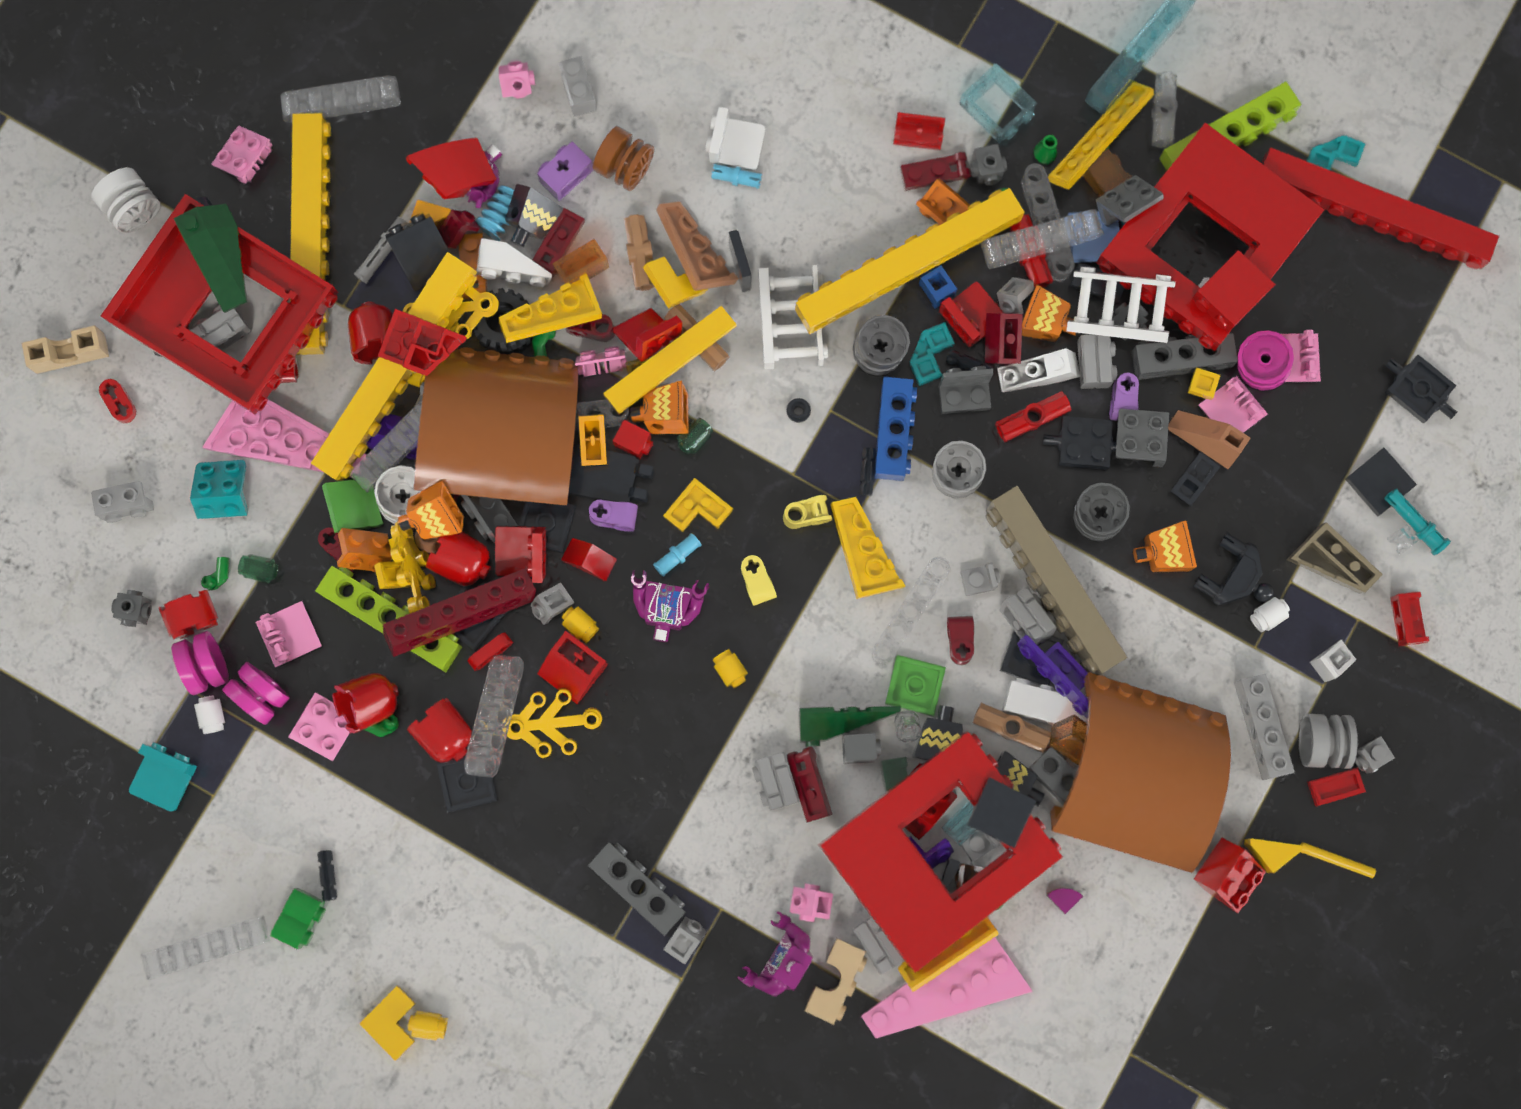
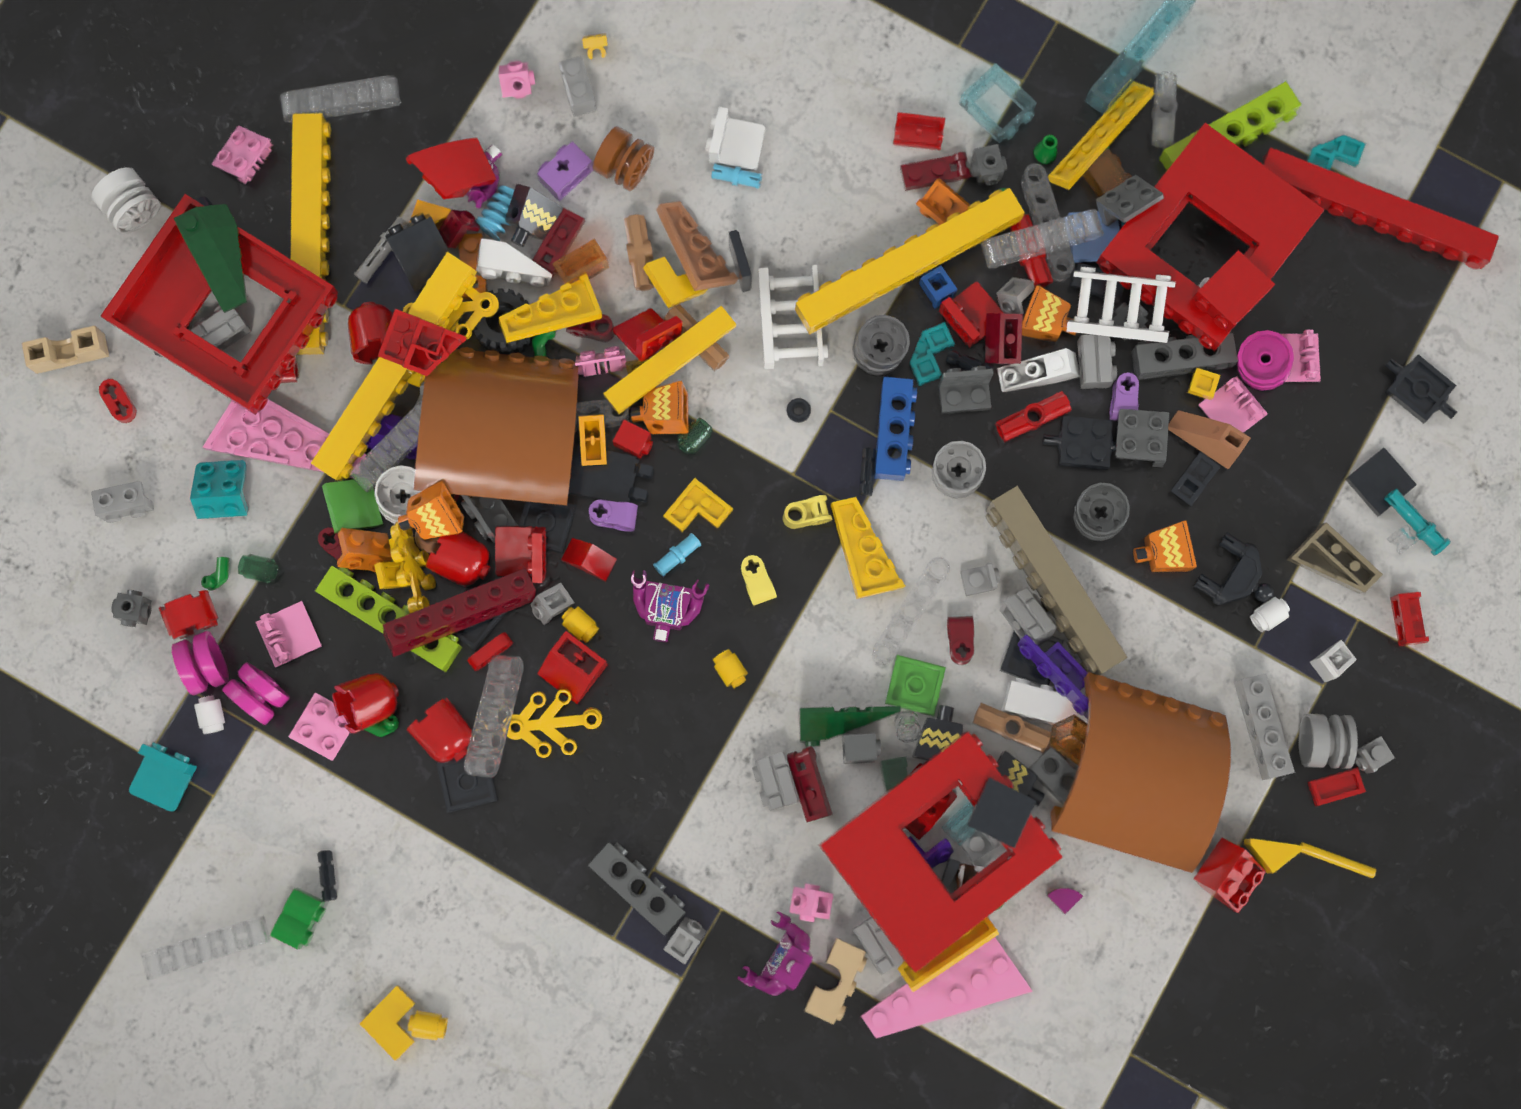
(595, 42): none -> yellow tile

